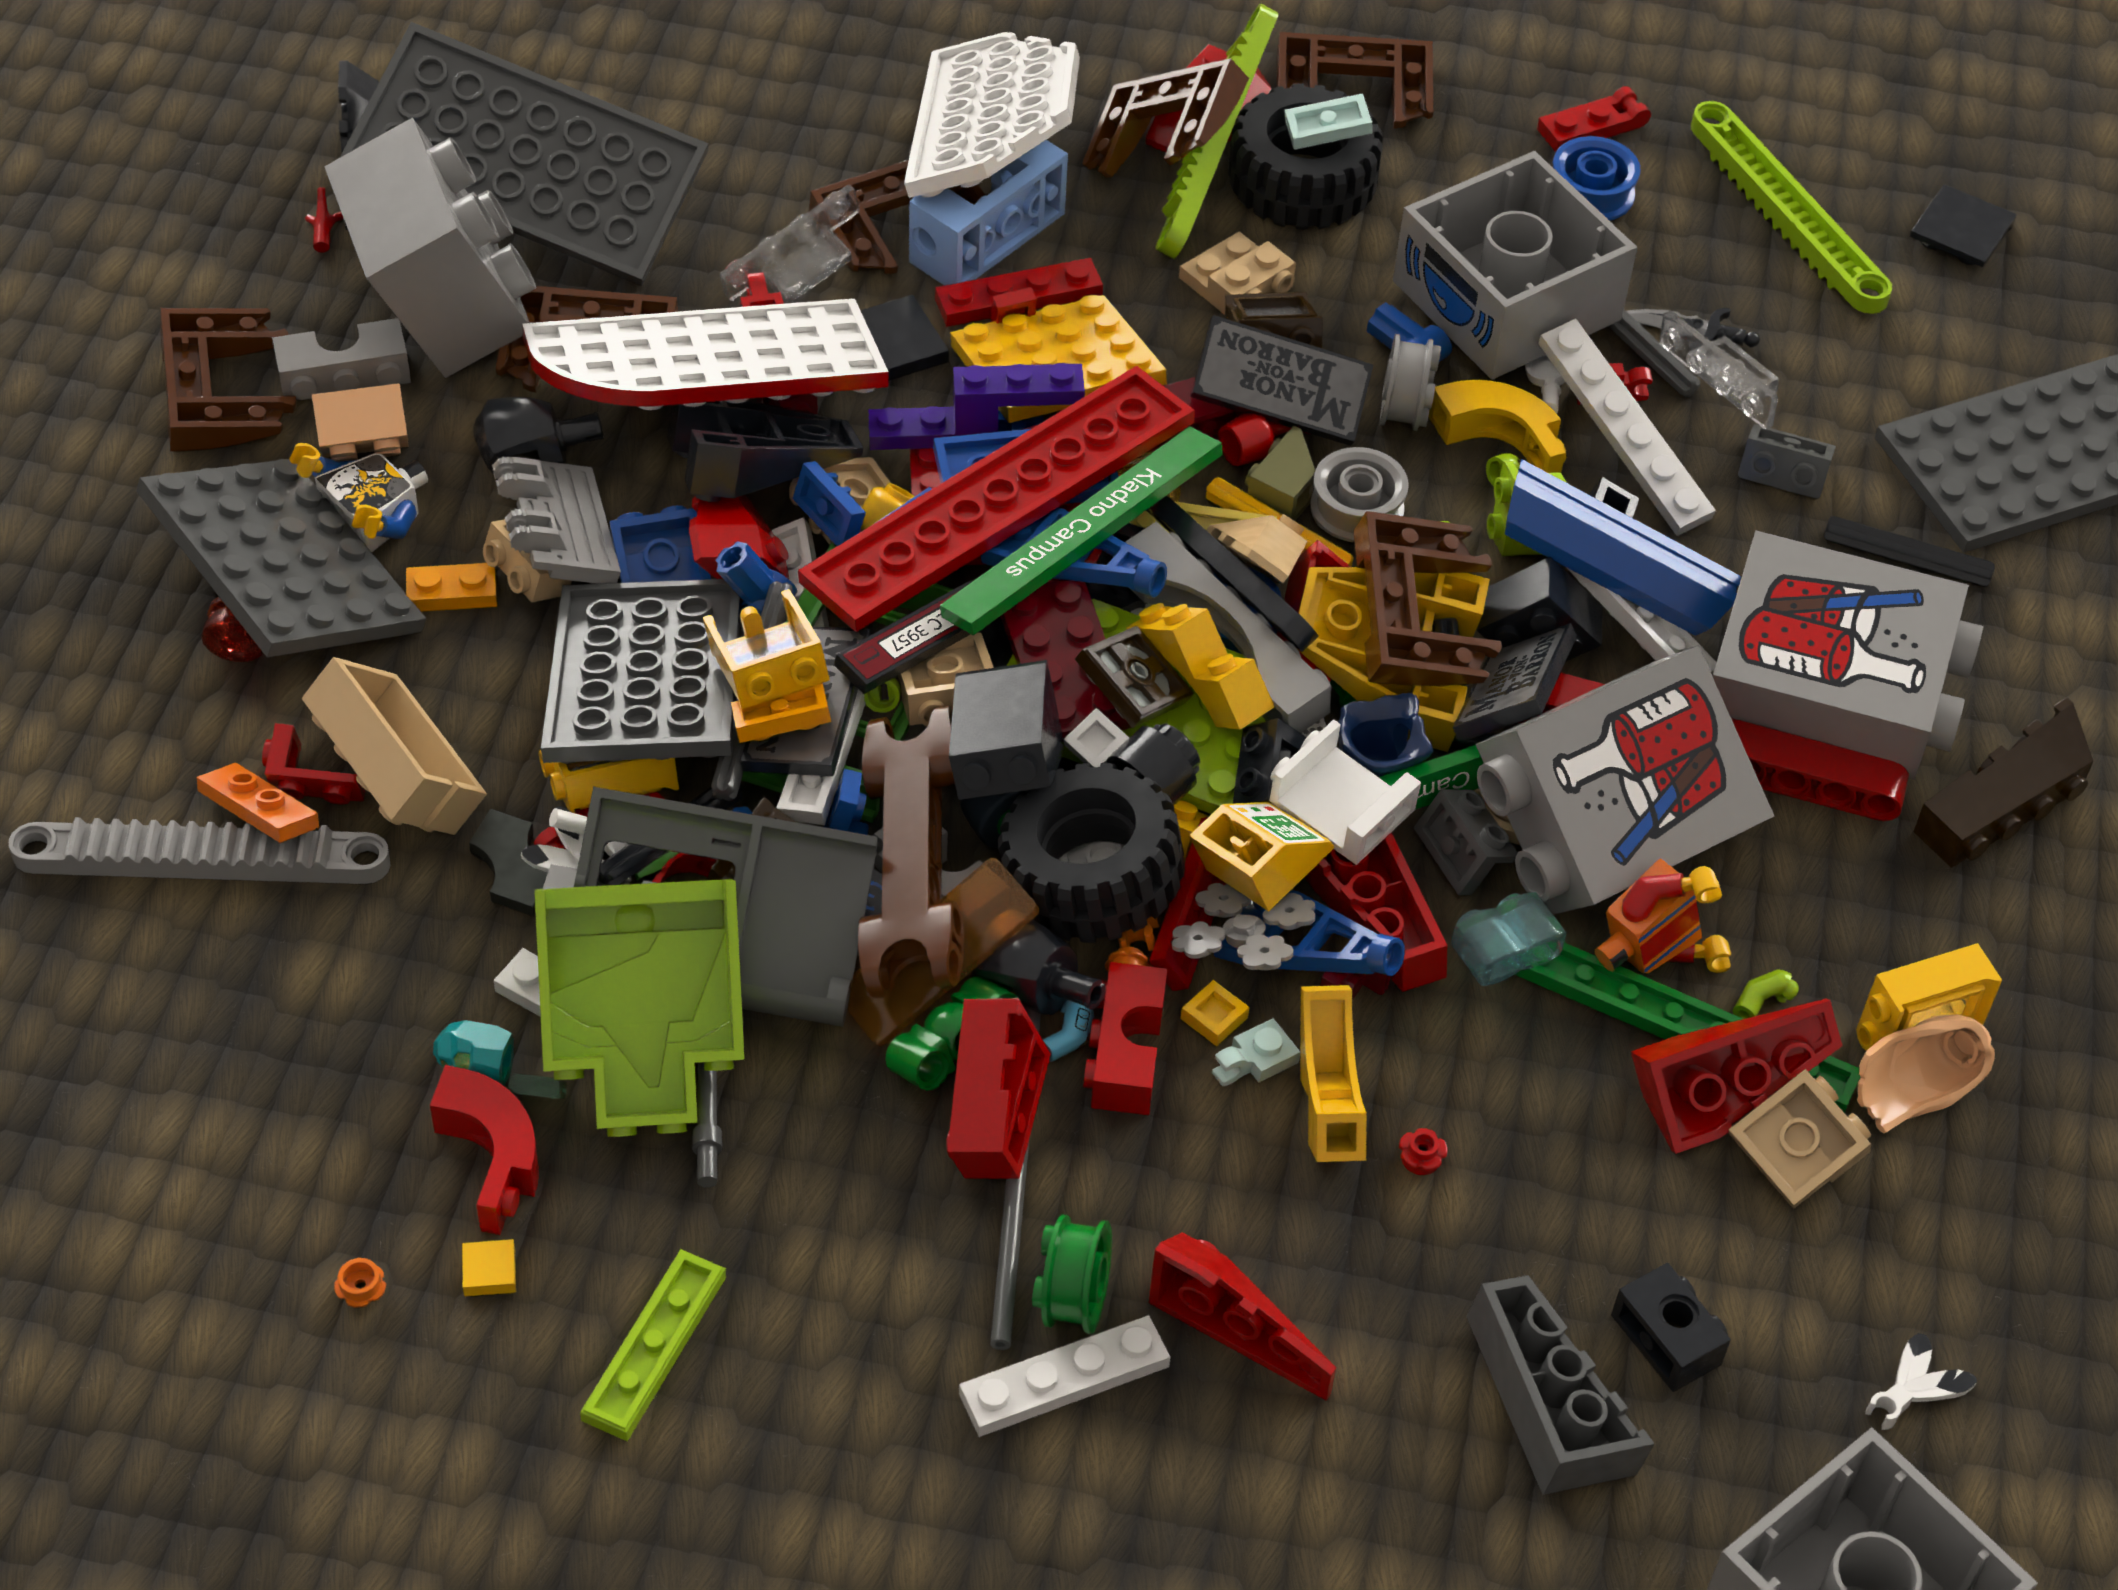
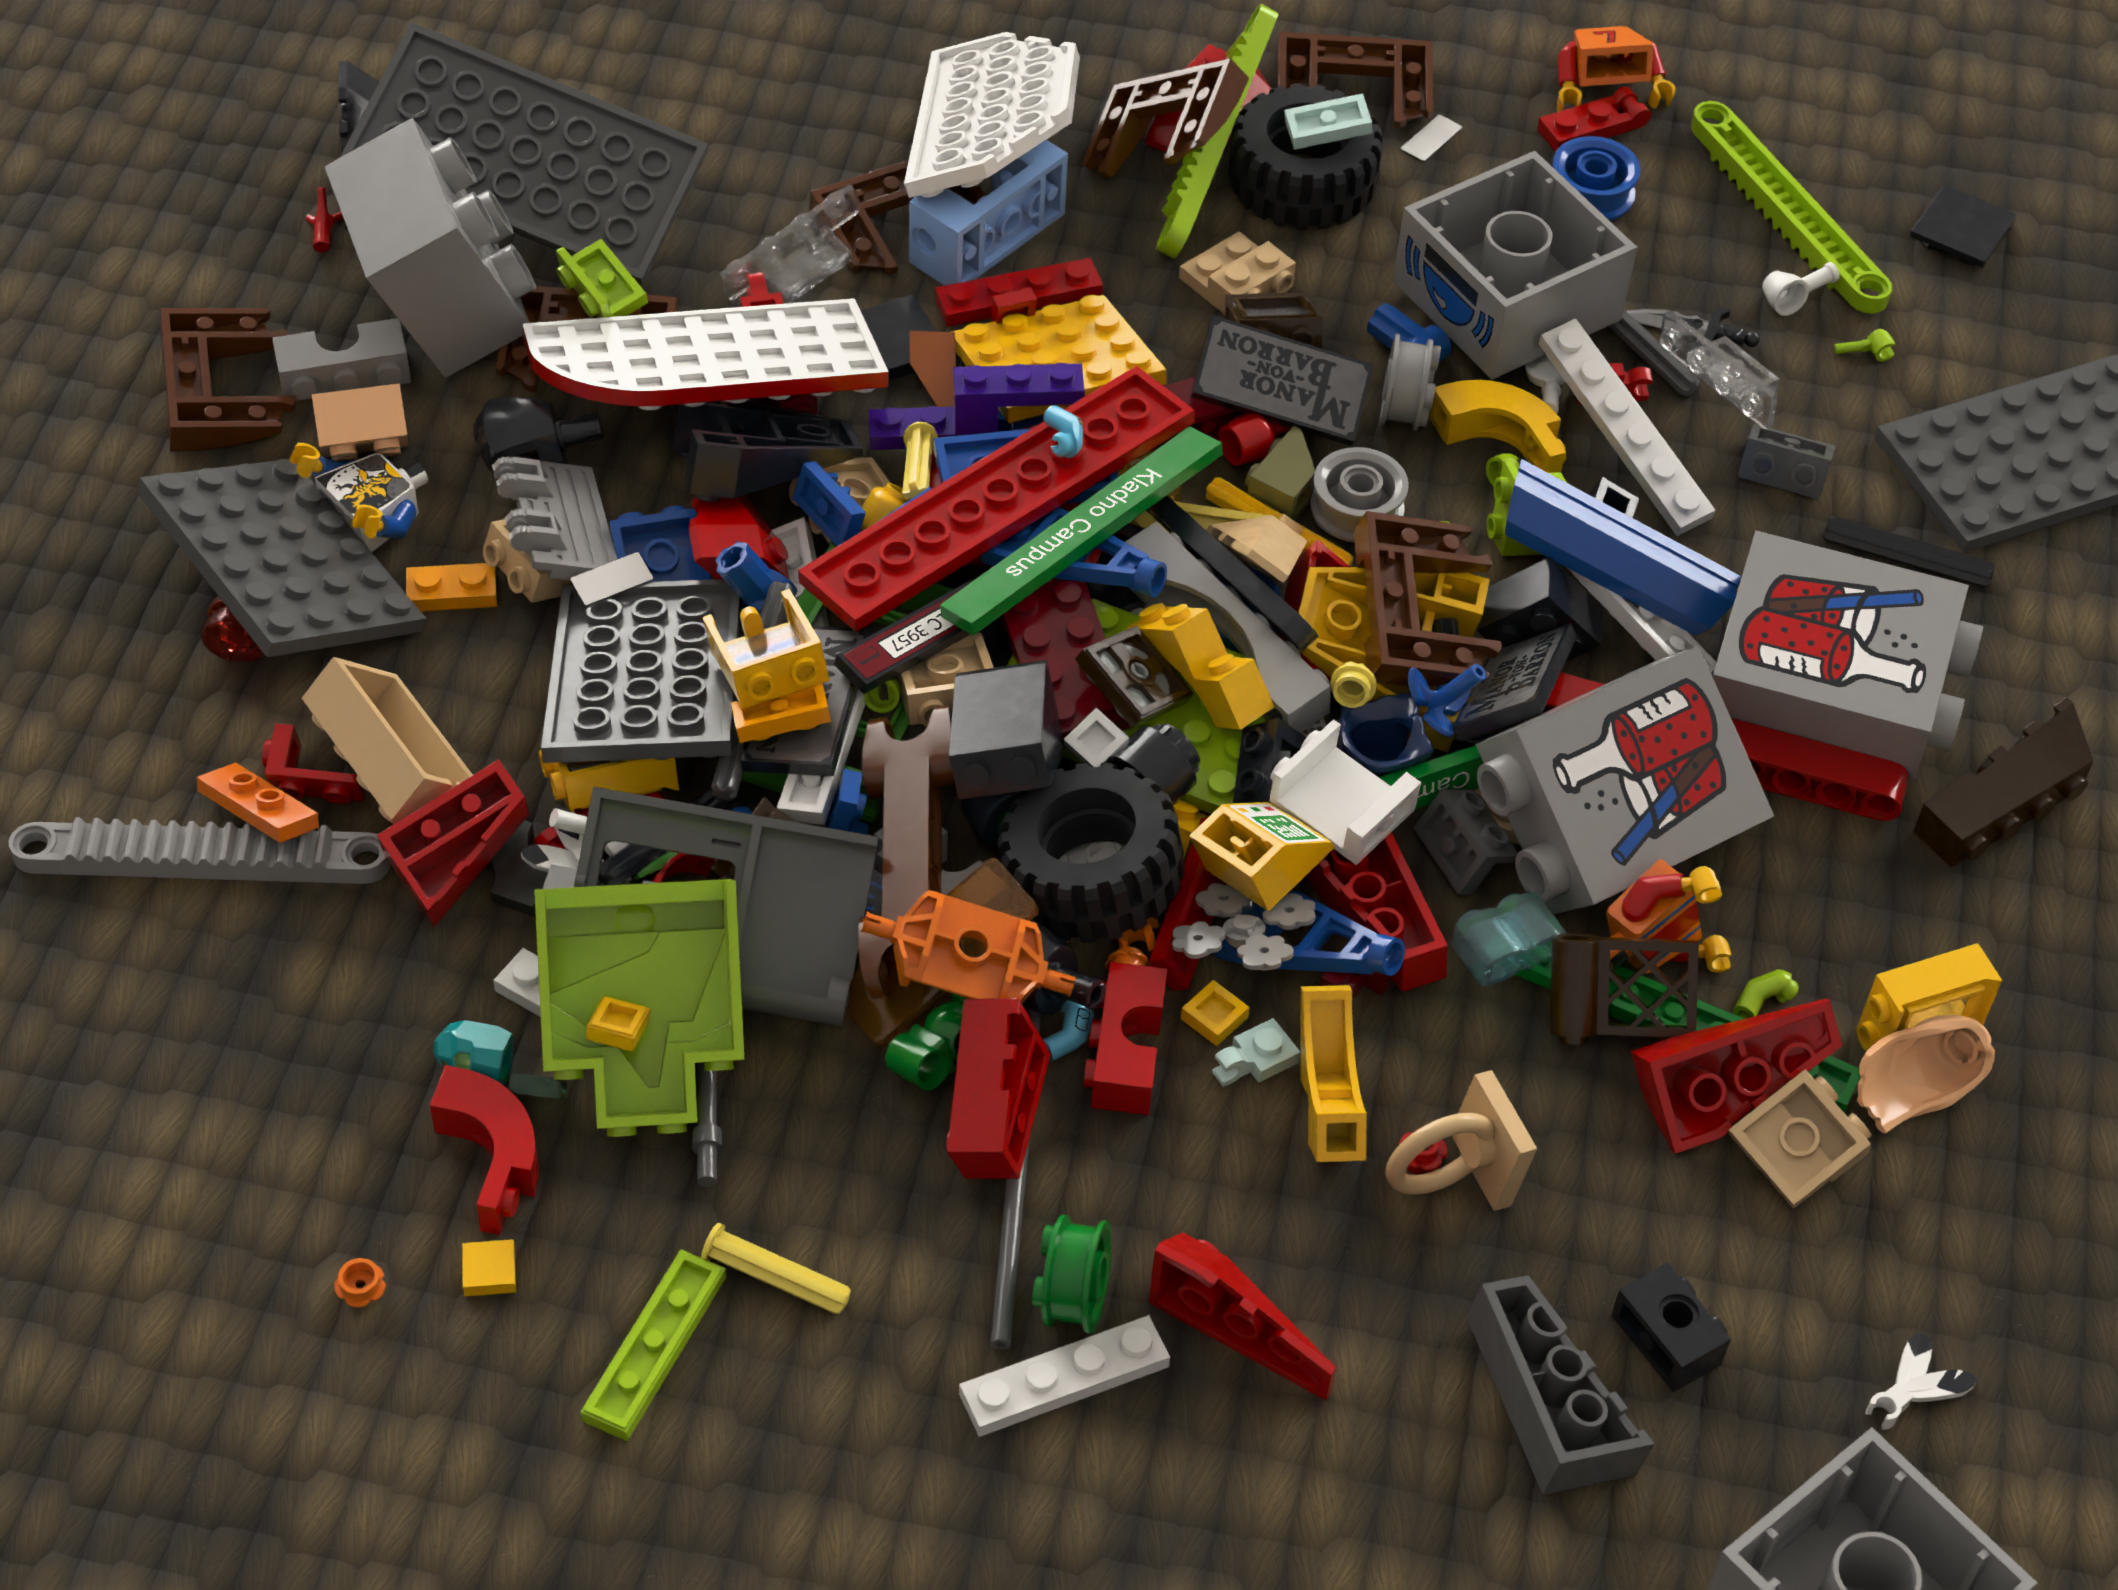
(454, 838): none -> red wedge
(601, 281): none -> lime bracket
(611, 578): none -> white sticker
(618, 1023): none -> yellow tile
(775, 1270): none -> light yellow axle
(919, 444): none -> light yellow axle
(930, 952): none -> orange plate
(933, 361): none -> dark orange sticker
(1070, 431): none -> medium azure arm
(1353, 684): none -> light yellow plate
(1431, 137): none -> white sticker
(1446, 698): none -> blue plant
(1490, 1144): none -> tan tile
(1582, 987): none -> dark brown piece
(1608, 58): none -> orange torso
(1789, 292): none -> white bar
(1878, 342): none -> lime hand

